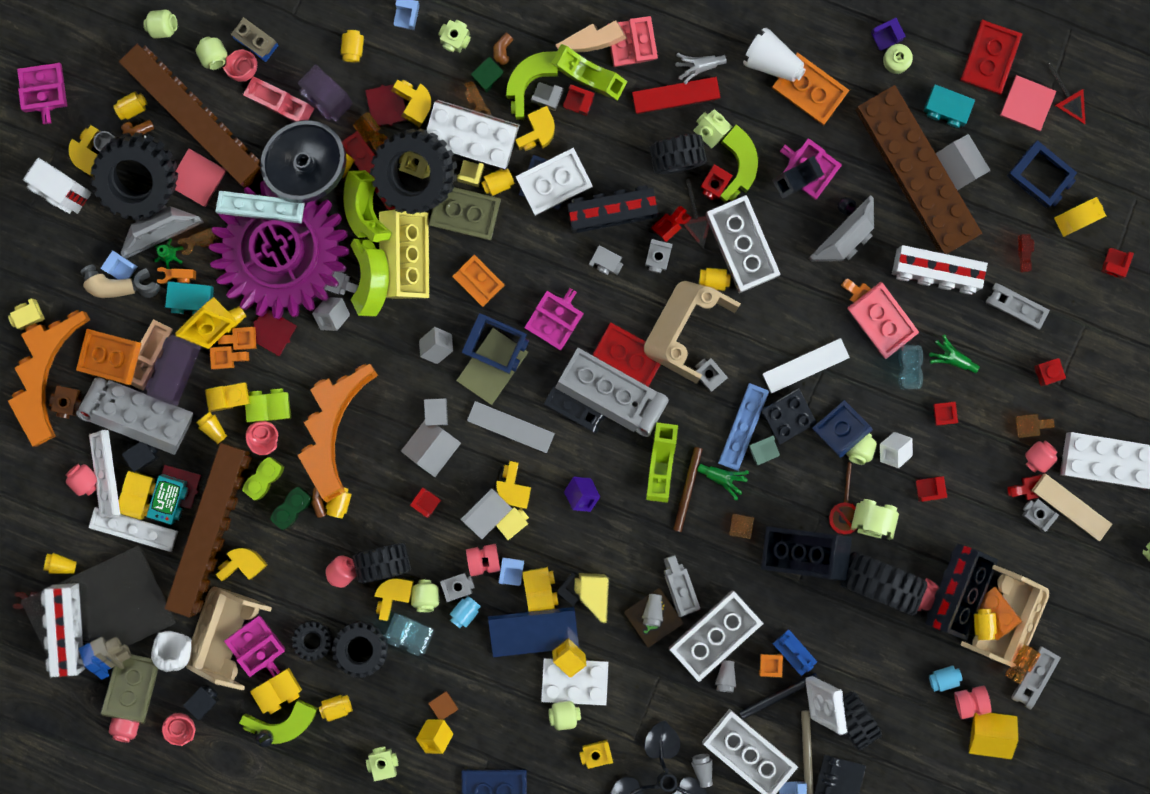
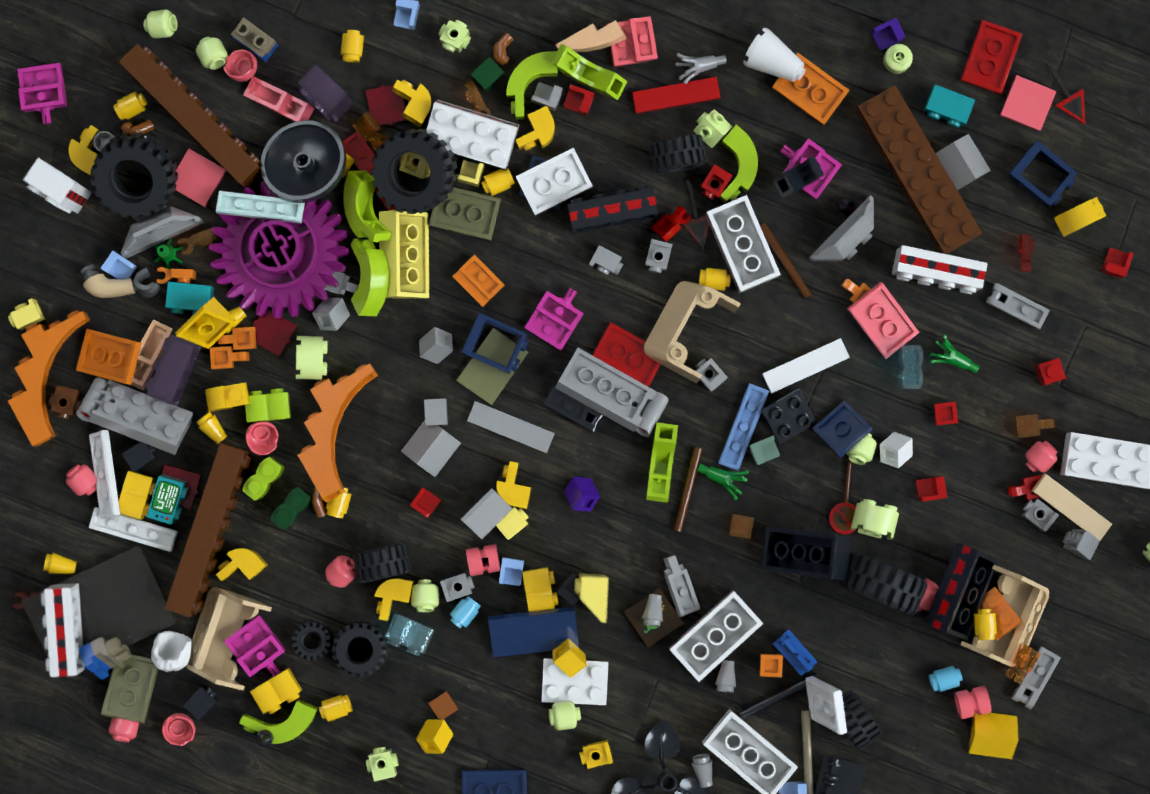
(310, 357): none -> yellowish green brick
(785, 261): none -> reddish brown bar
(1081, 543): none -> light grey slope

